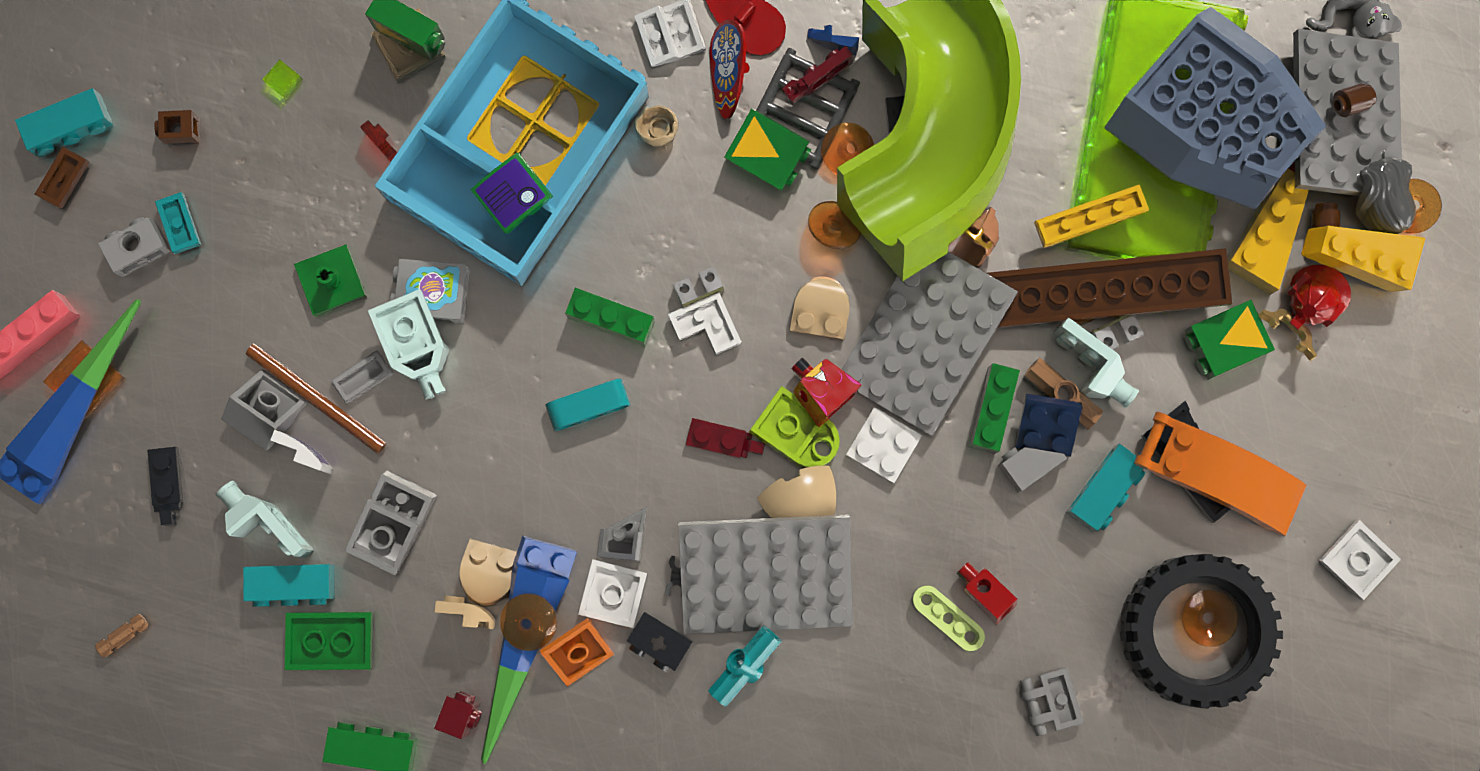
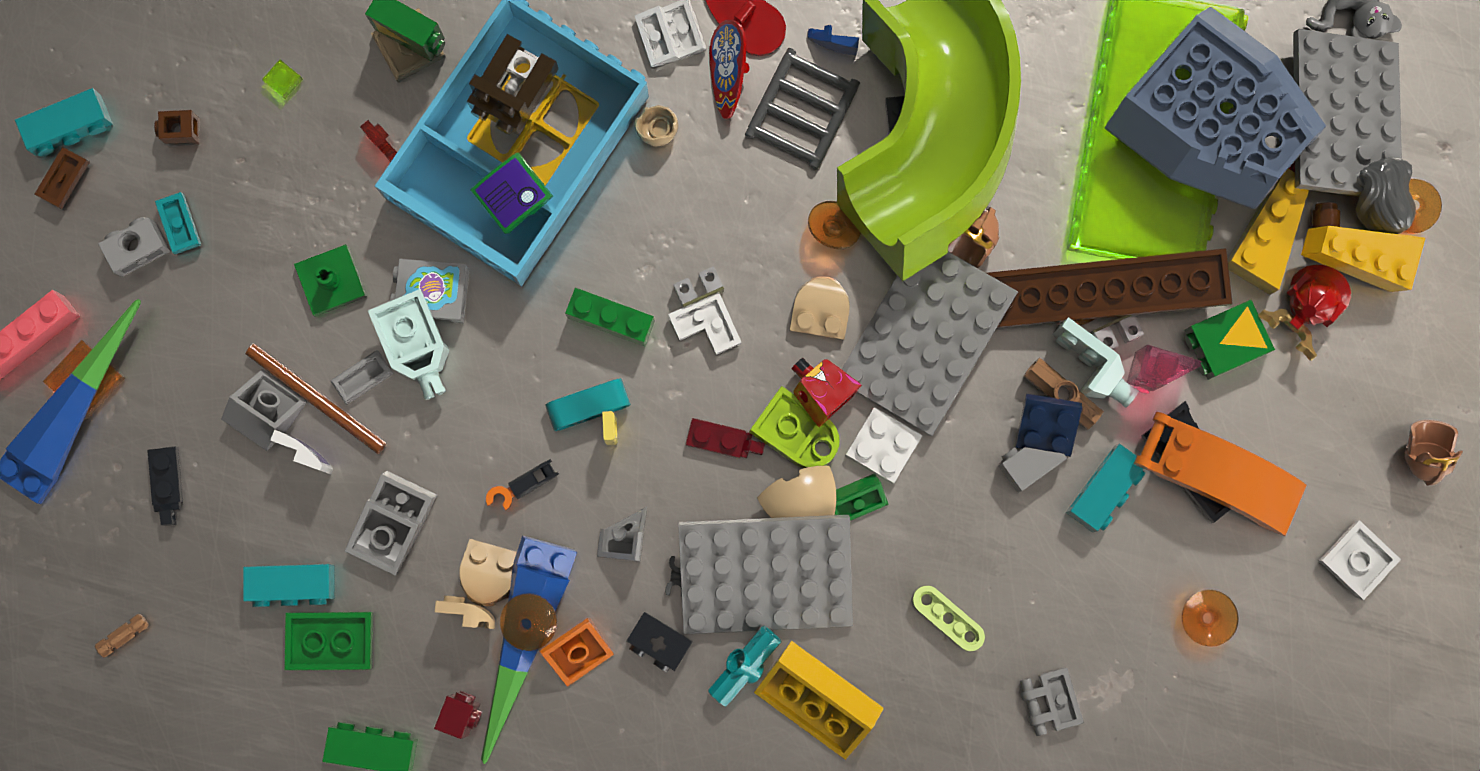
(248, 512): light aqua plate -> none
(501, 106): none -> dark brown brick
(522, 485): none -> black piece
(610, 428): none -> light yellow tile
(612, 593): white plate -> none
(768, 150): green brick -> none
(817, 76): dark red hinge -> none
(819, 700): none -> yellow slope
(836, 140): clear orange dish -> none
(860, 497): none -> green slope
(994, 408): green brick -> none
(996, 602): red torso -> none
(1091, 216): yellow tile -> none
(1157, 367): none -> clear pink slope
(1260, 620): black tyre -> none
(1354, 99): reddish brown brick -> none
(1431, 450): none -> nougat helmet

